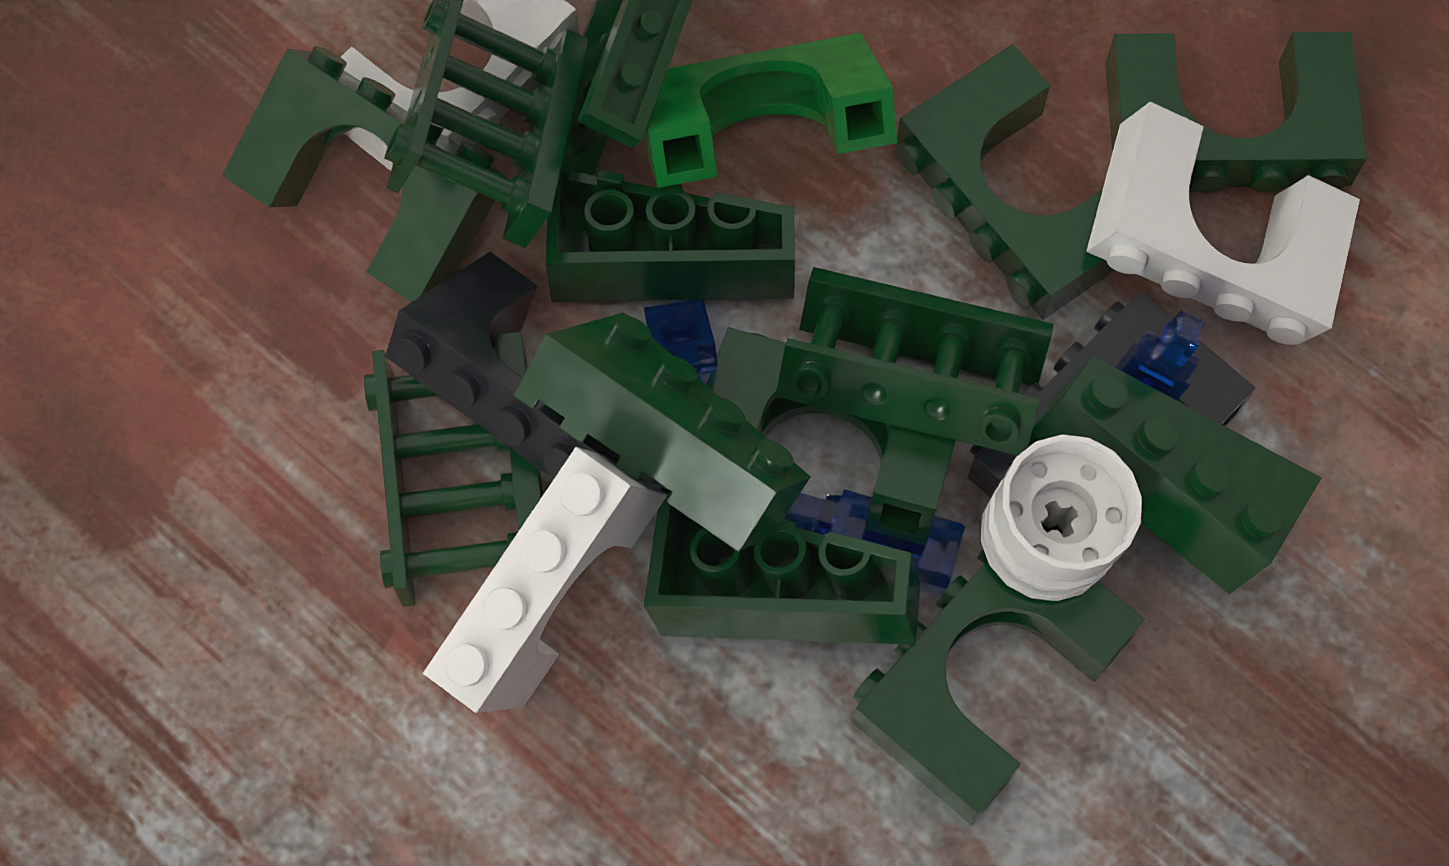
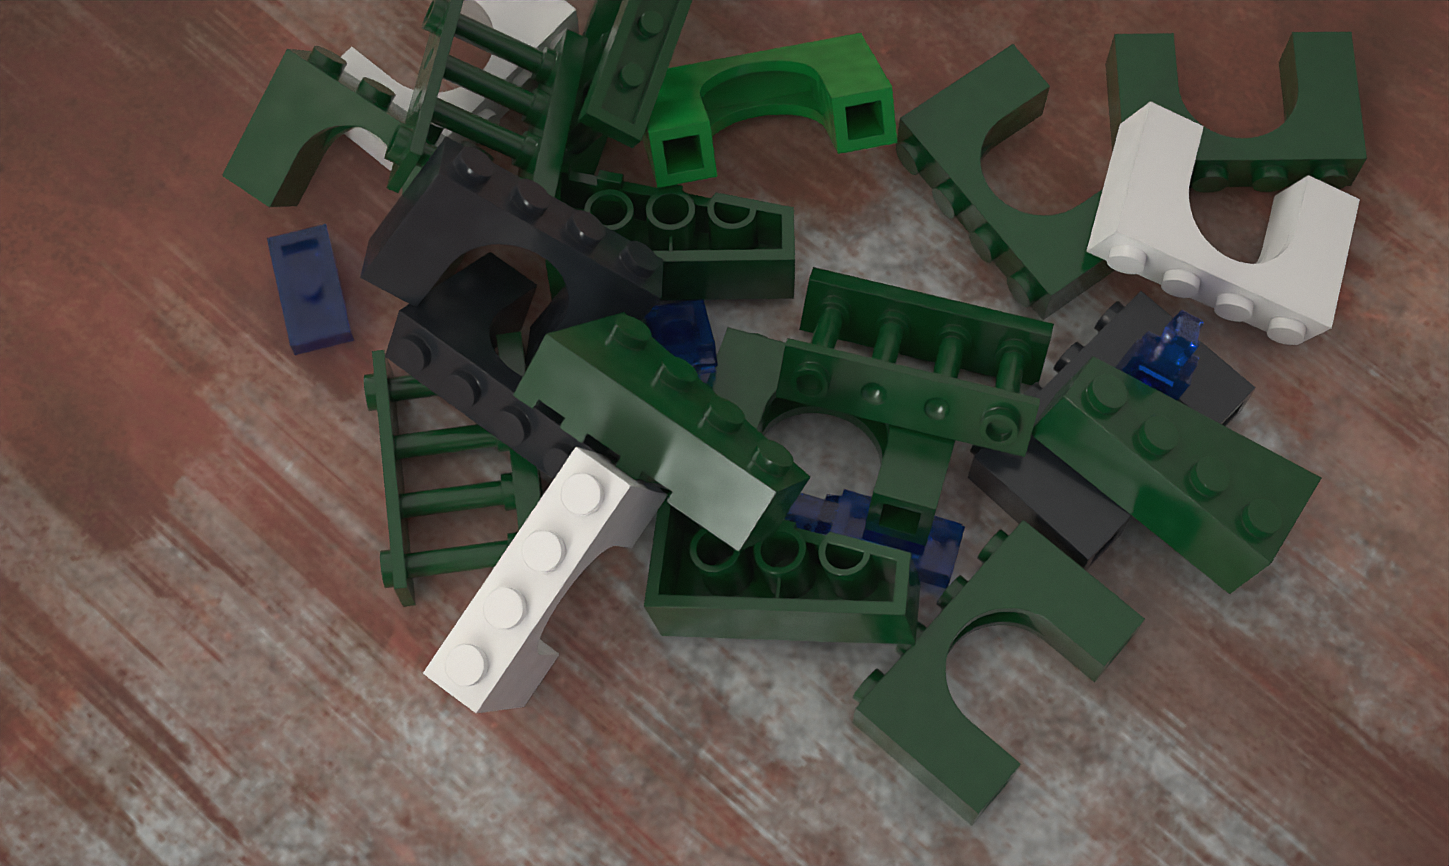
(310, 289): none -> clear blue plate
(470, 203): none -> black arch
(1066, 485): white wheel -> none

